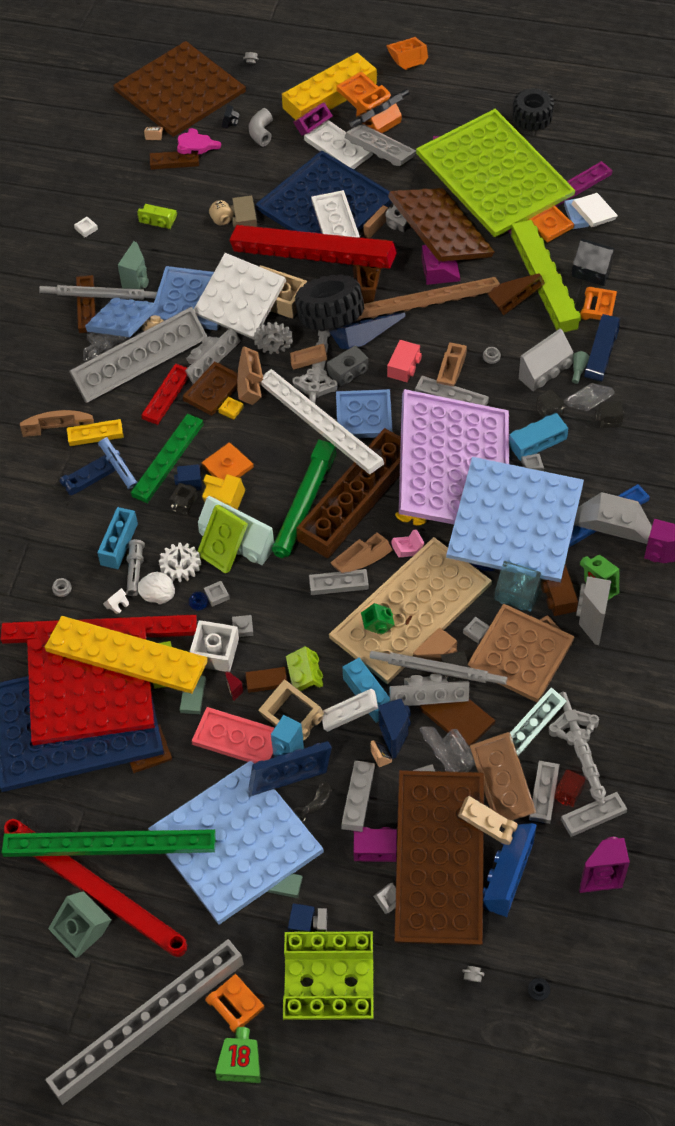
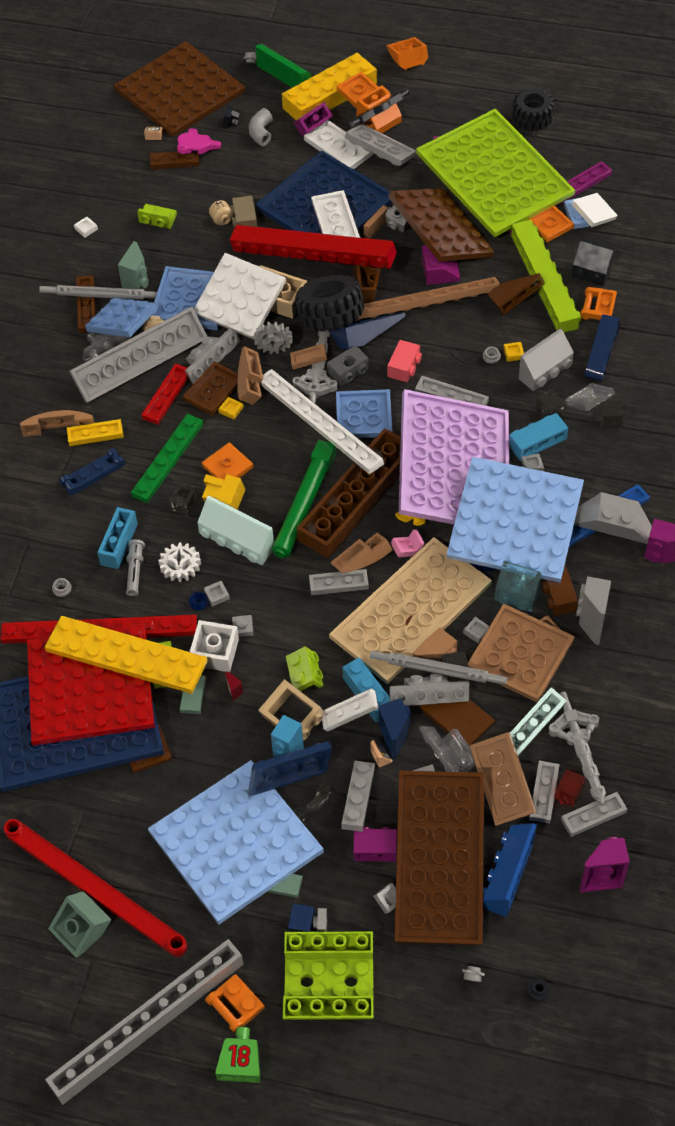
(109, 843): green plate -> none
(115, 599): white tile -> none
(128, 479): medium blue pin -> none
(156, 588): white hair -> none
(189, 476): dark blue brick -> none
(222, 538): lime plate -> none
(234, 736): coral plate -> none
(265, 679): reddish brown tile -> none
(280, 66): none -> green brick
(377, 619): green brick -> none
(452, 364): medium nougat slope -> none
(487, 820): tan plate -> none
(513, 351): none -> yellow tile
(580, 362): sand green cone -> none
(603, 569): bright green torso -> none

